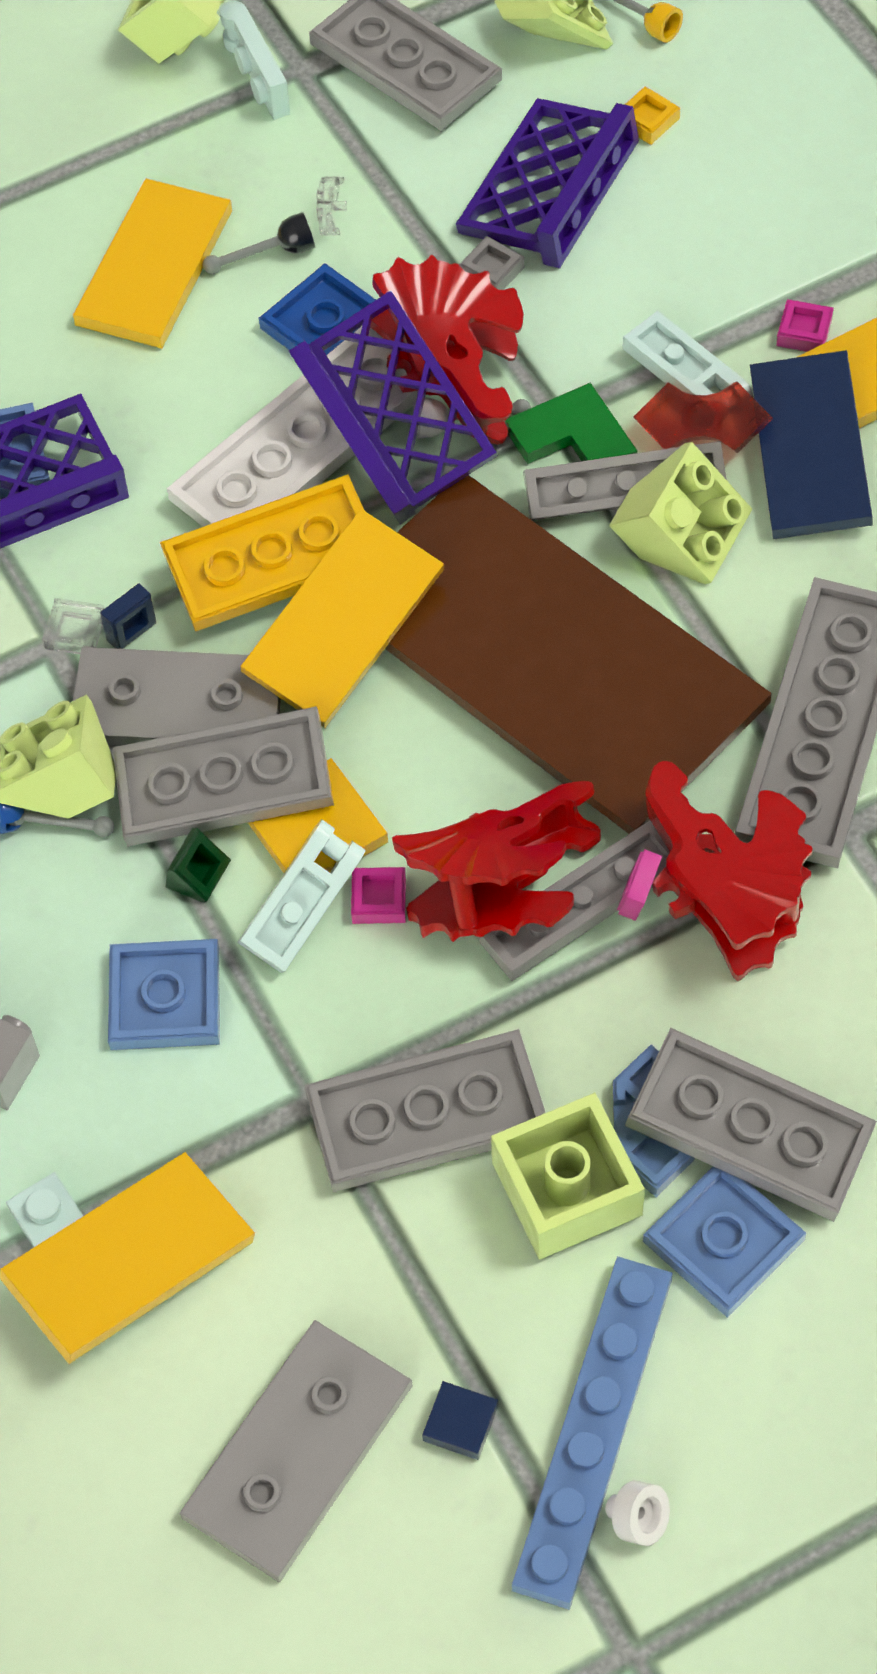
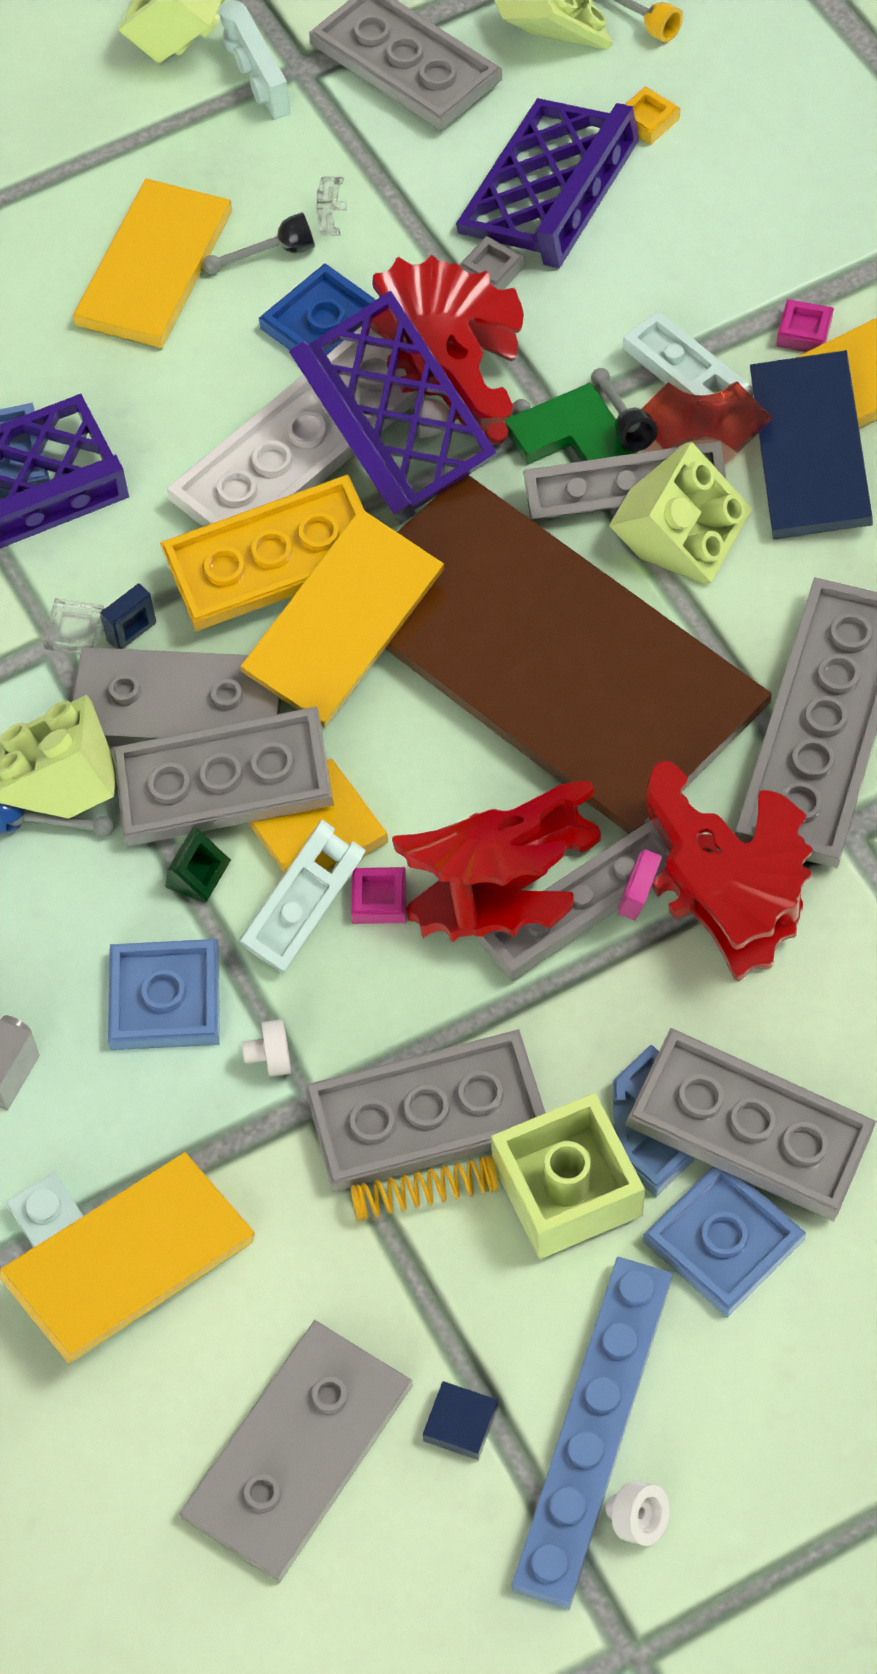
(271, 1048): none -> white tile
(486, 1167): none -> yellow piece
(633, 425): none -> black hinge

